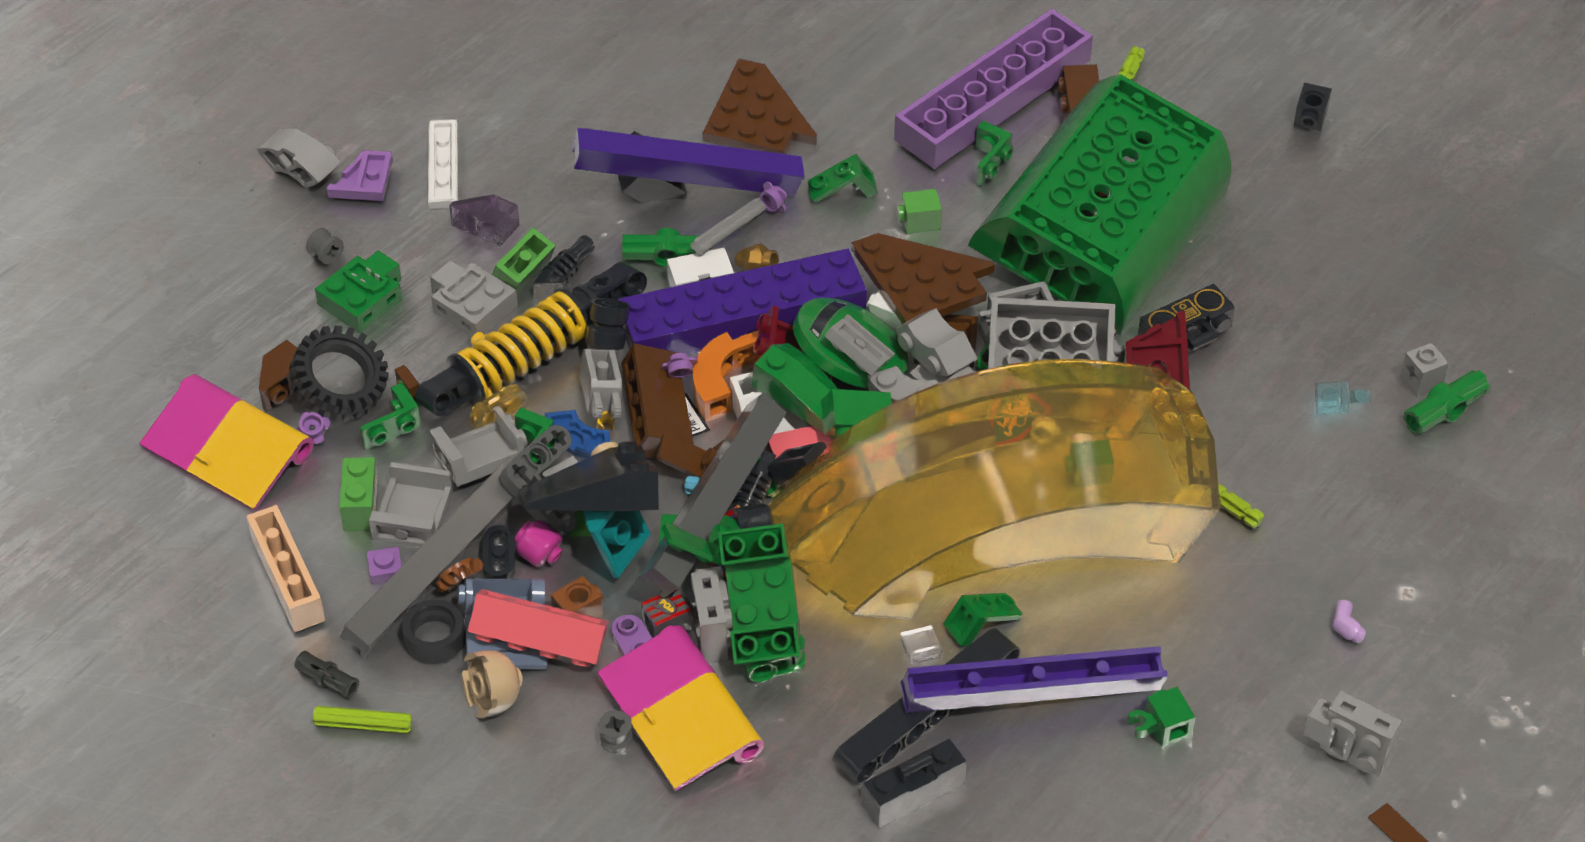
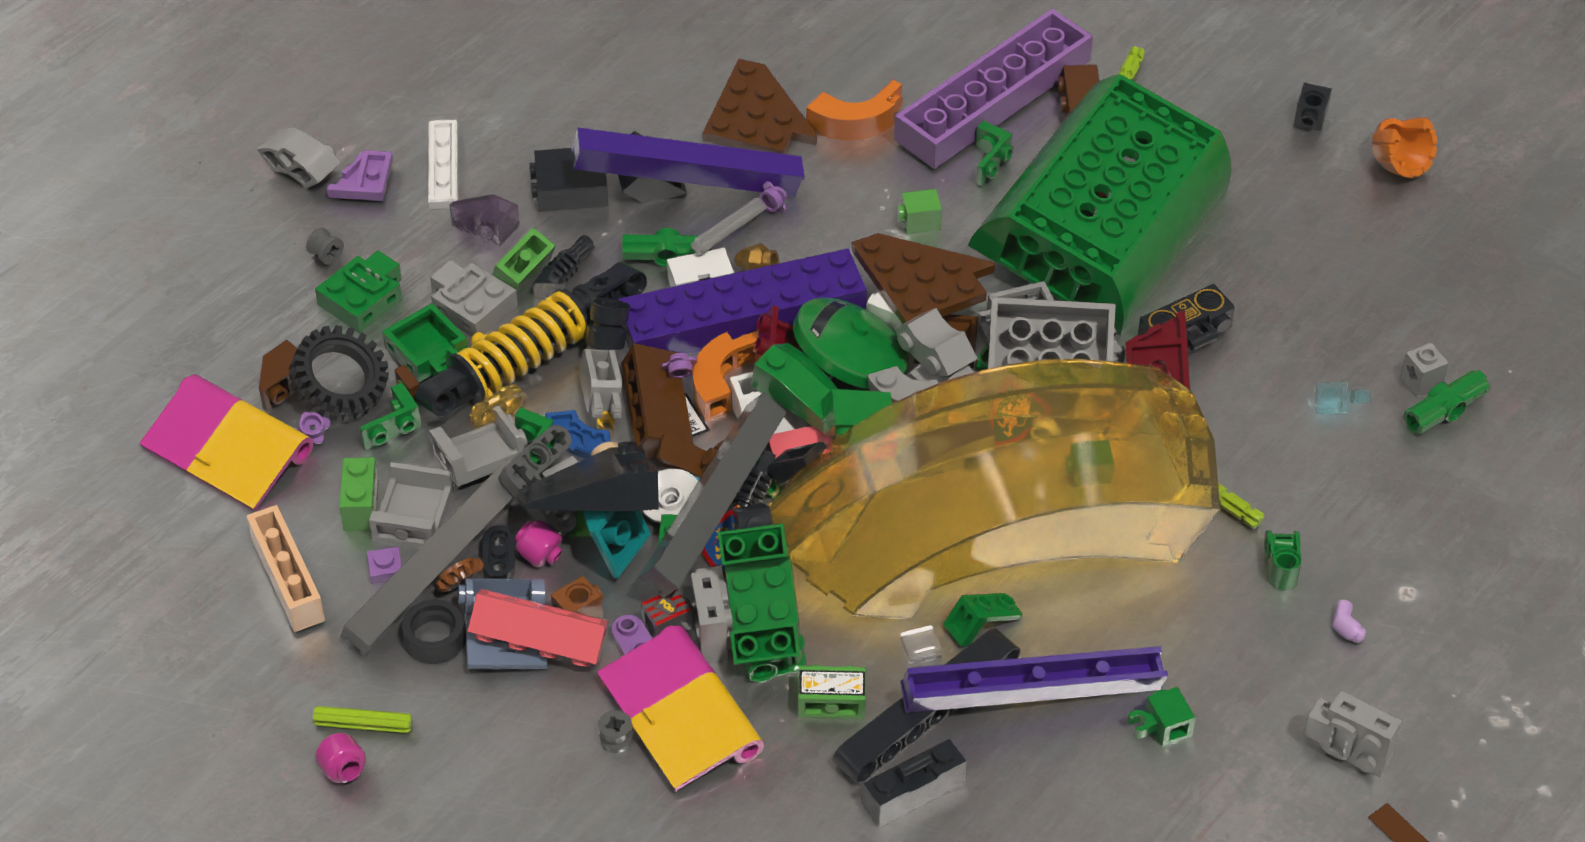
(340, 758): none -> dark pink head
(342, 683): pearl dark grey pin -> none
(424, 341): none -> green piece
(491, 682): tan cylinder -> none
(562, 186): none -> black brick
(672, 485): none -> white dish
(704, 550): green bracket -> none
(832, 692): none -> brick
(844, 173): green bracket -> none
(855, 120): none -> orange arch
(859, 345): light grey plate -> none
(1283, 559): none -> green piece
(1405, 146): none -> orange hair

